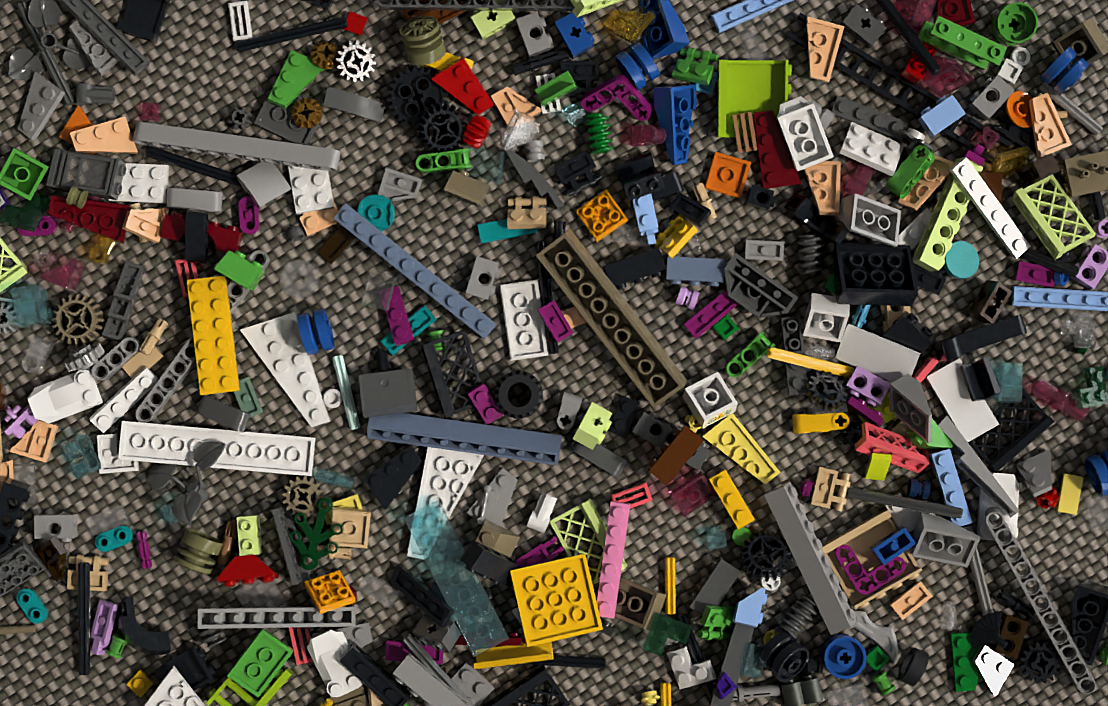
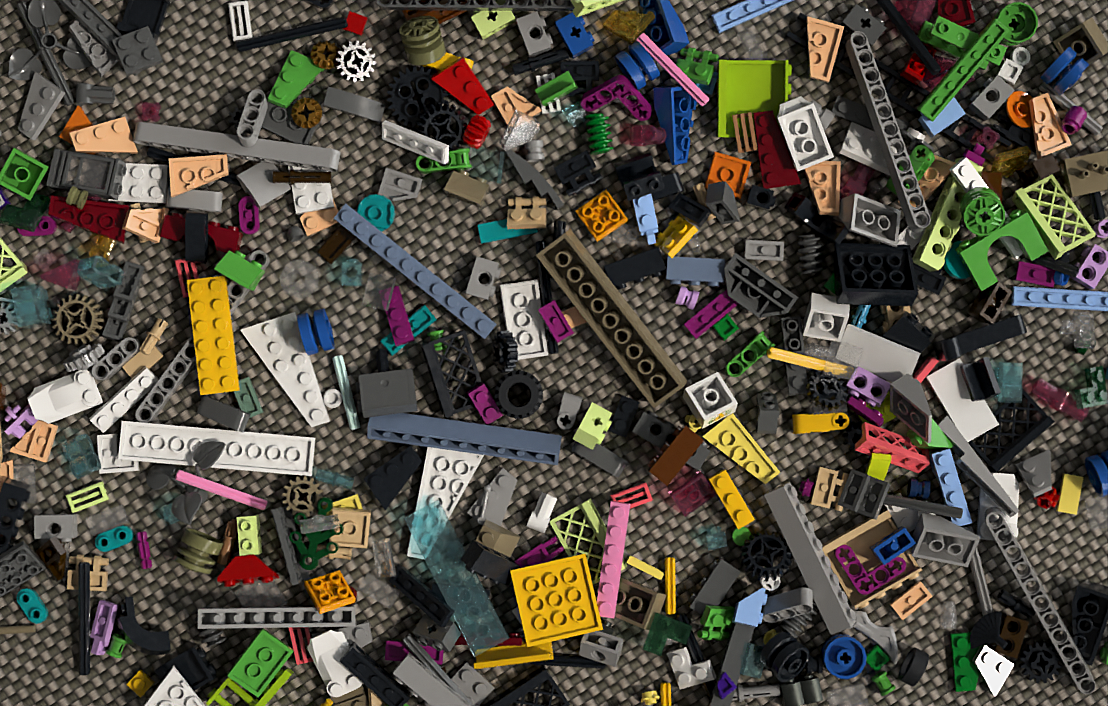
(38, 352): clear piece -> none
(100, 272): none -> clear light blue brick
(102, 491): none -> yellowish green tile
(137, 51): none -> dark grey plate
(196, 171): none -> light nougat wing
(221, 490): none -> bright pink axle
(252, 110): none -> light grey beam
(278, 177): none -> dark brown pin
(319, 523): none -> clear plate
(355, 281): none -> clear light blue brick
(383, 558): none -> clear tile
(415, 142): none -> white tile
(505, 351): none -> black gear
(601, 647): none -> light grey brick
(645, 567): none -> light yellow tile
(672, 69): none -> bright pink axle
(722, 202): none -> dark grey slope
(767, 413): none -> dark grey pin
(788, 605): none -> light grey beam
(842, 360): none -> clear piece
(864, 494): none -> dark grey slope
(889, 122): none -> light grey beam
(963, 69): none -> bright green tile
(974, 251): none -> bright green arch
(975, 203): none -> bright green wheel
(1073, 119): none -> magenta brick

